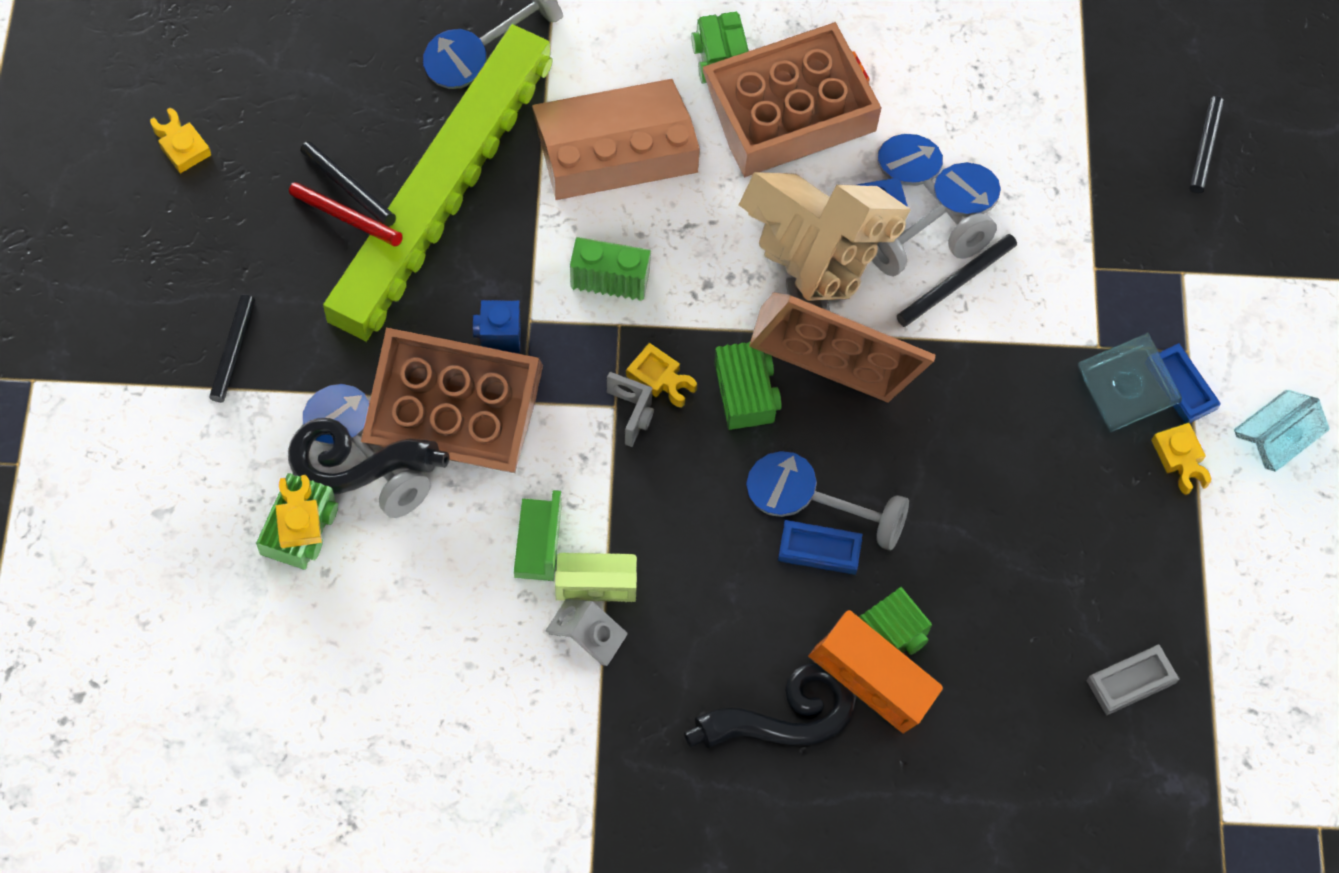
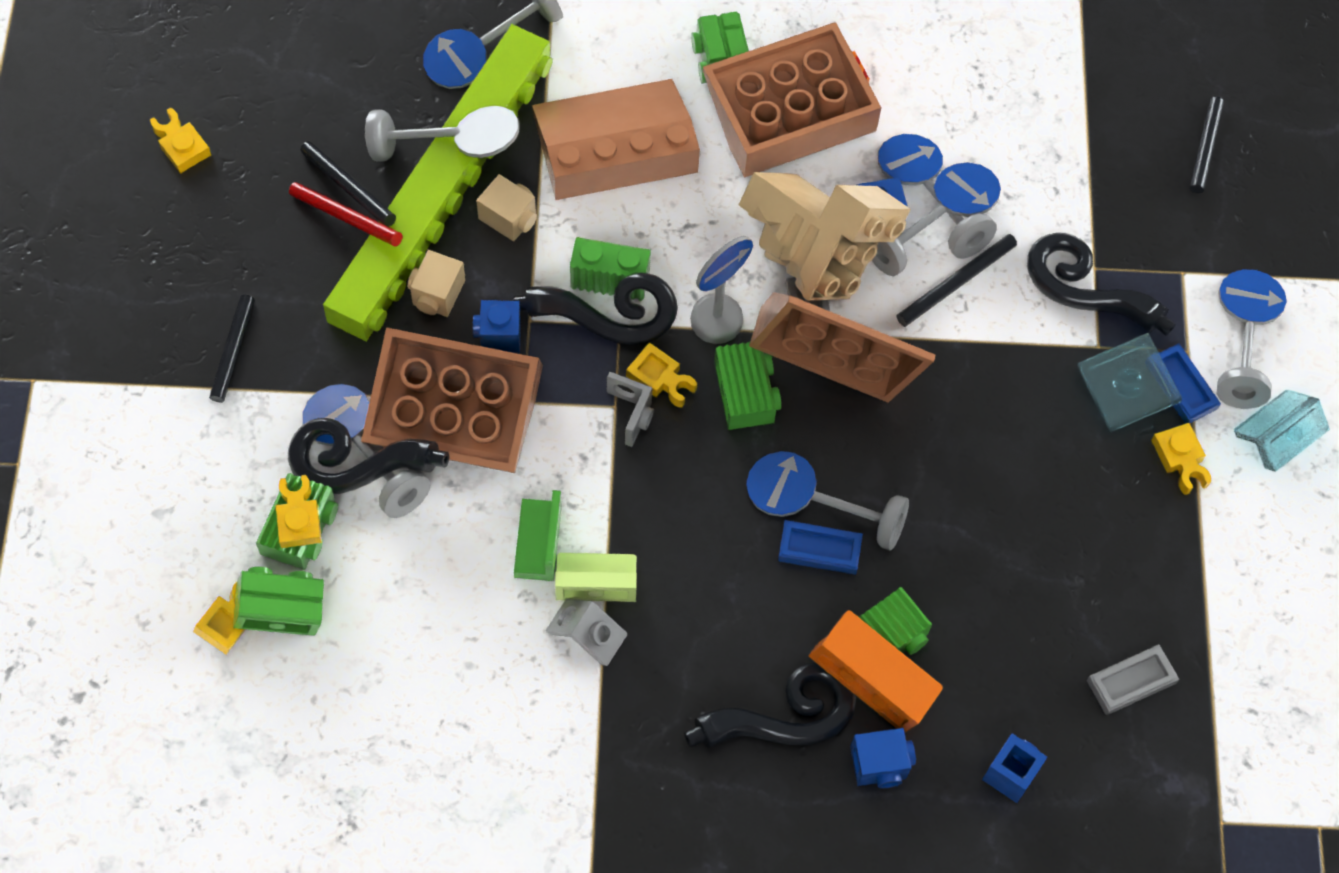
(217, 624): none -> yellow plate
(278, 602): none -> bright green brick
(436, 283): none -> tan brick
(477, 135): none -> piece
(507, 207): none -> tan brick
(560, 302): none -> black plant
(718, 316): none -> light grey piece
(882, 757): none -> blue brick
(1014, 767): none -> blue brick
(1132, 304): none -> black plant
(1253, 300): none -> piece

